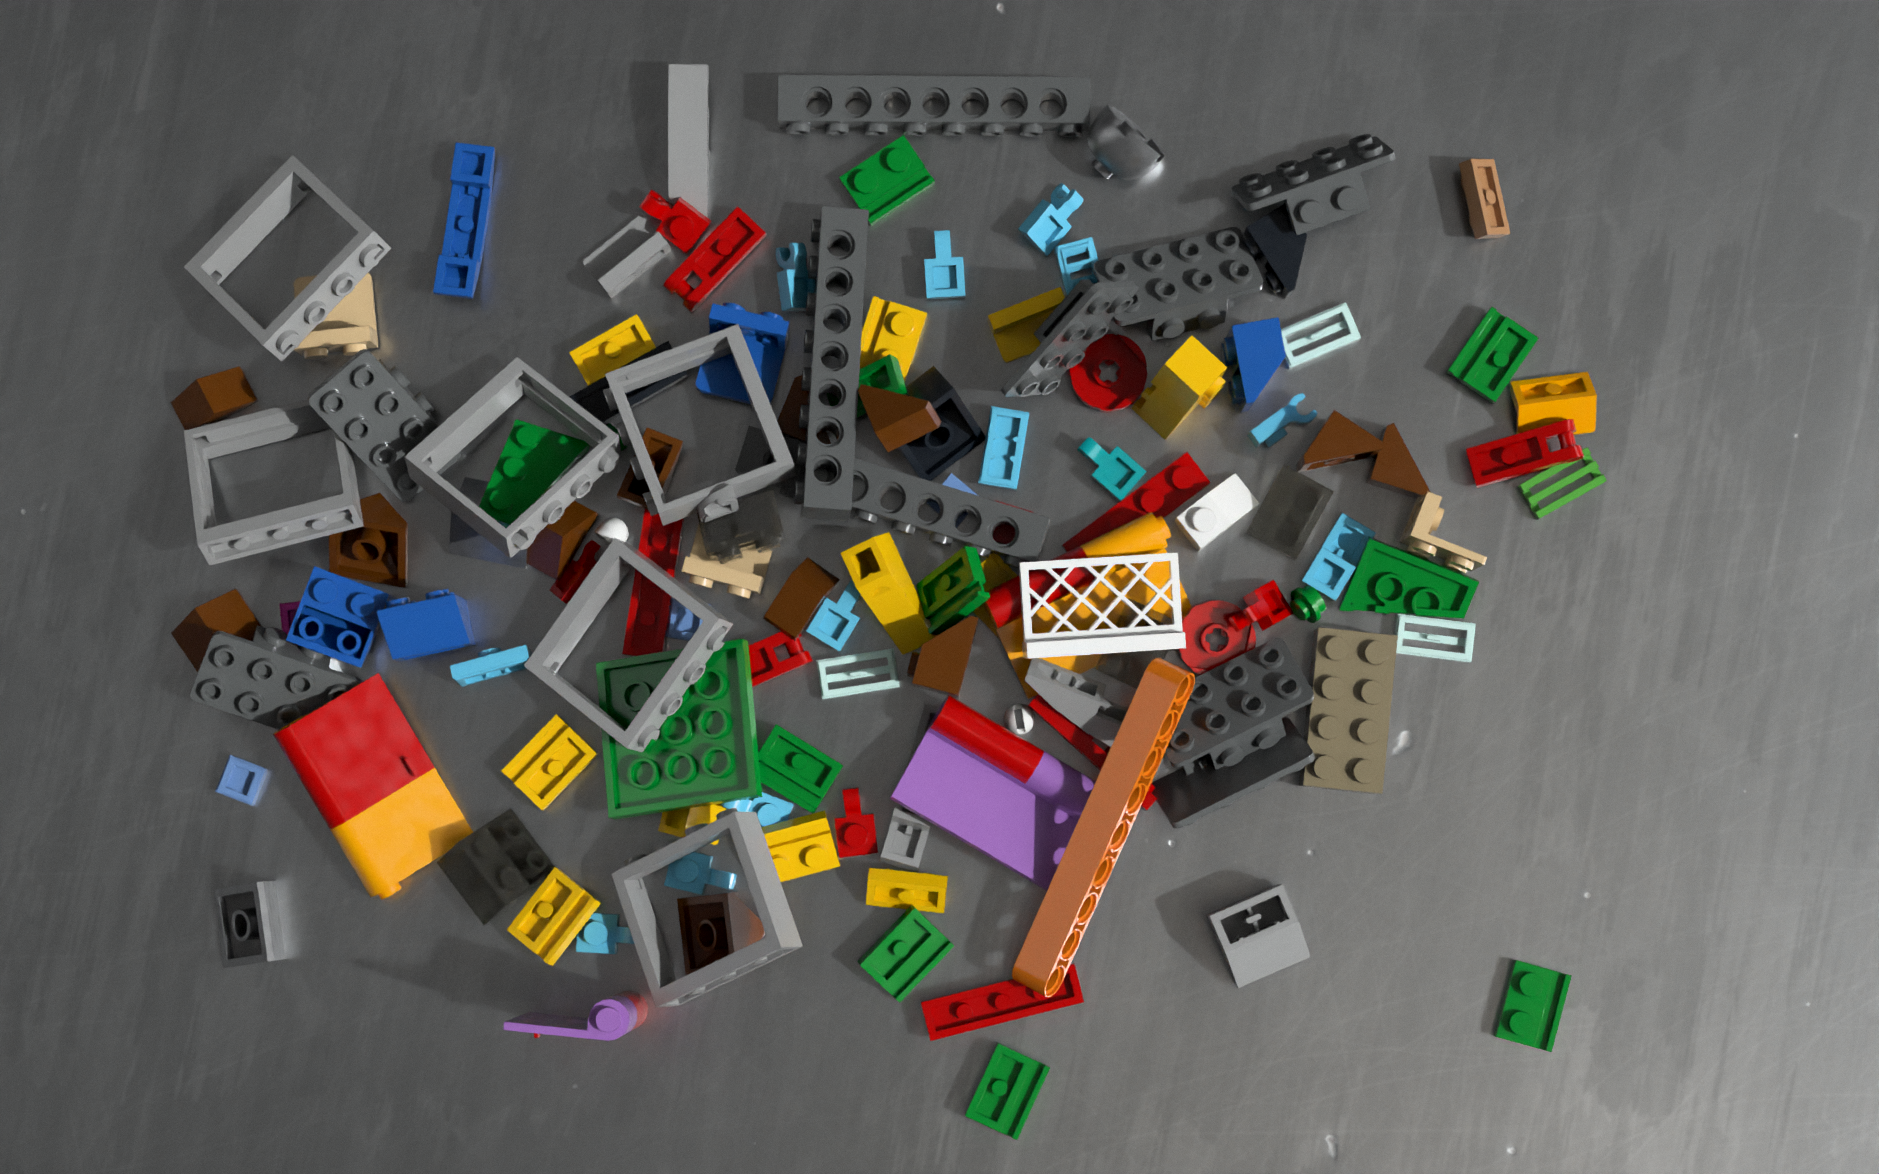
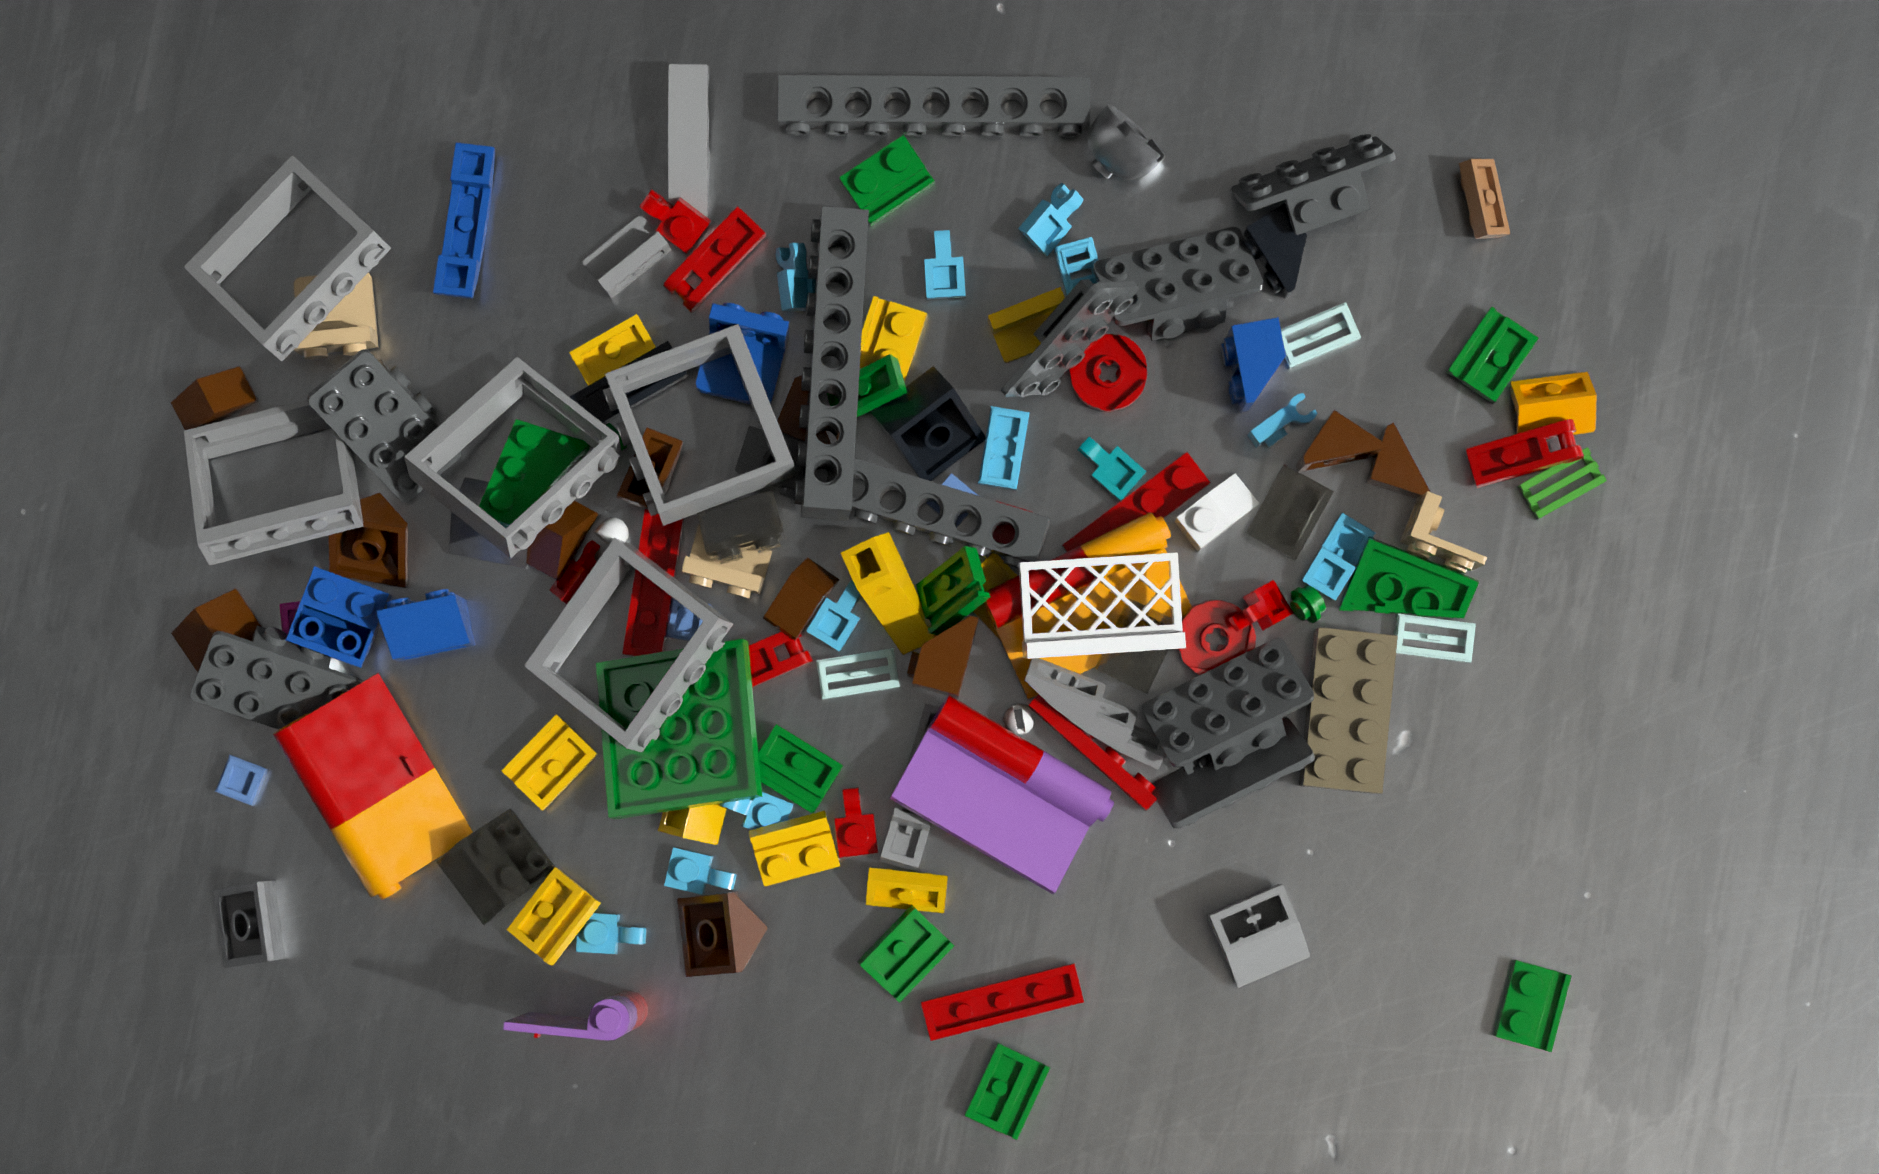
(490, 665): medium azure plate -> none
(718, 504): light grey tile -> none
(764, 886): light grey window -> none
(897, 417): reddish brown slope -> none
(1103, 827): orange beam -> none
(1183, 383): yellow wedge -> none

